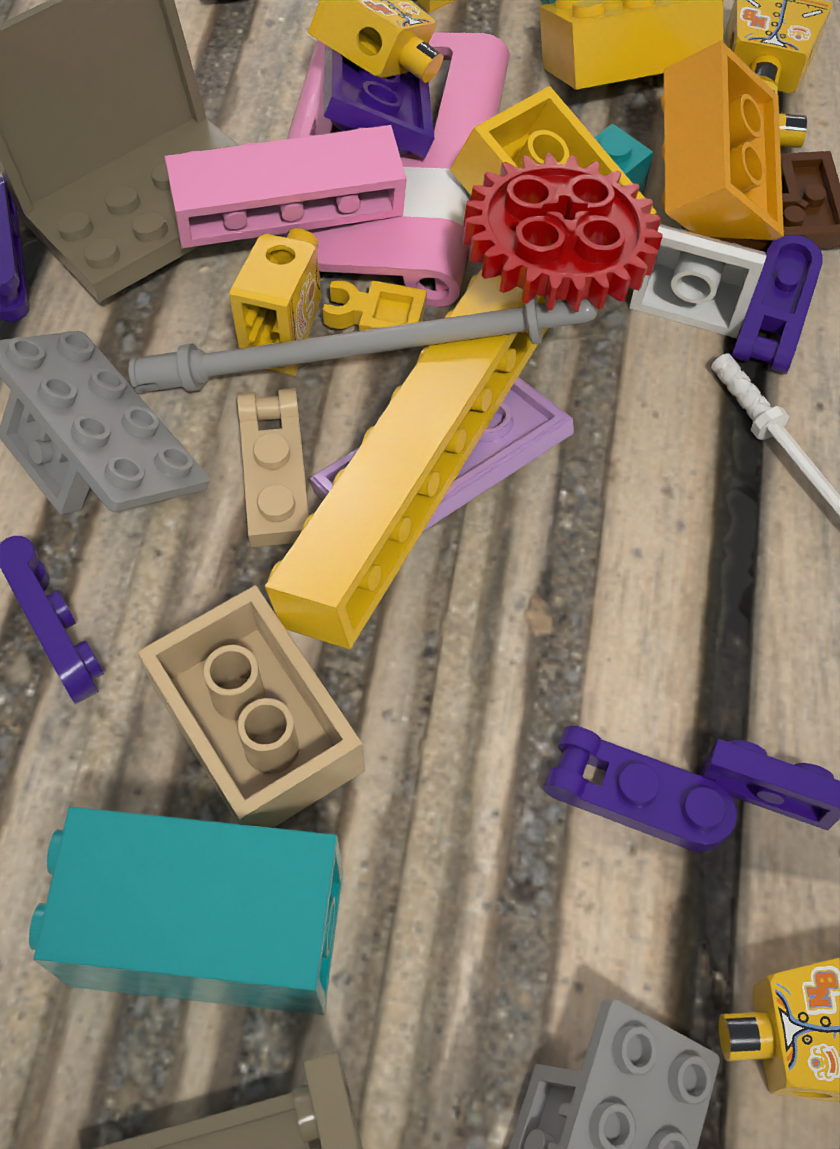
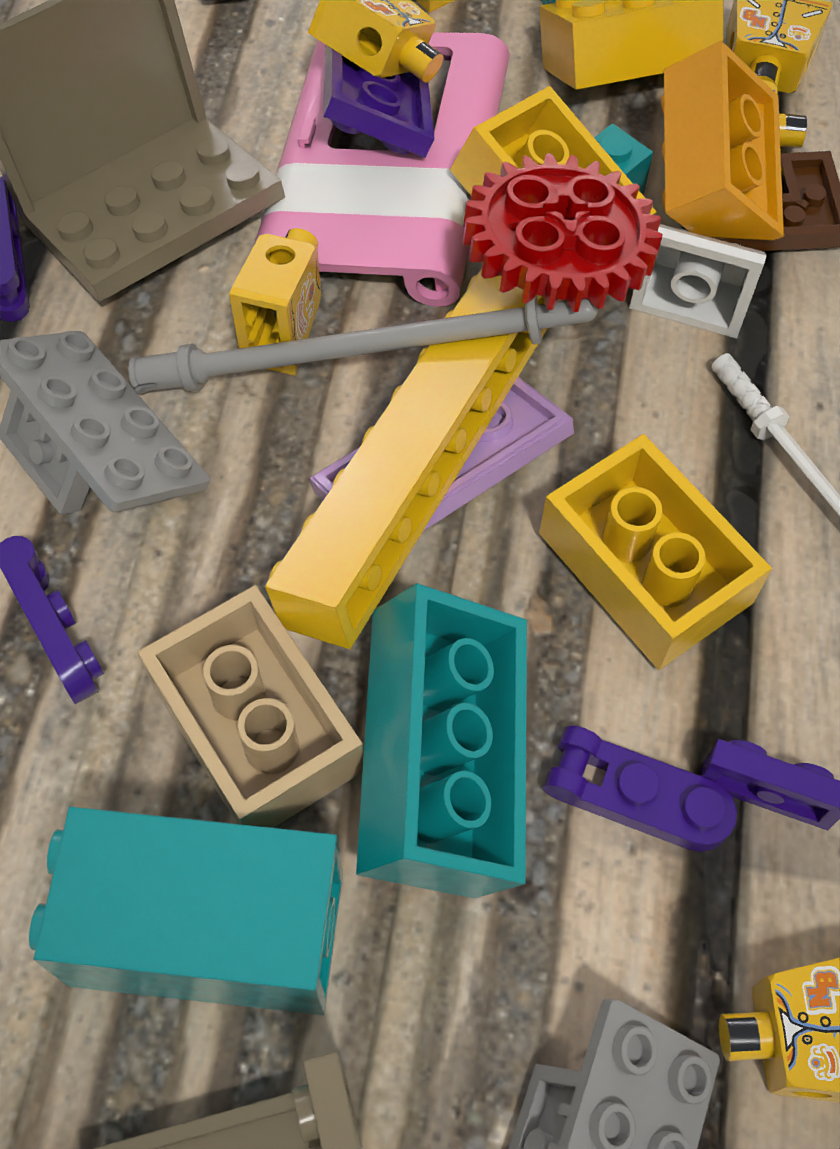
(273, 468): tan plate -> none
(286, 185): bright pink brick -> none
(379, 308): yellow plate -> none
(445, 746): none -> teal brick
(652, 550): none -> yellow brick
(780, 302): dark purple plate -> none

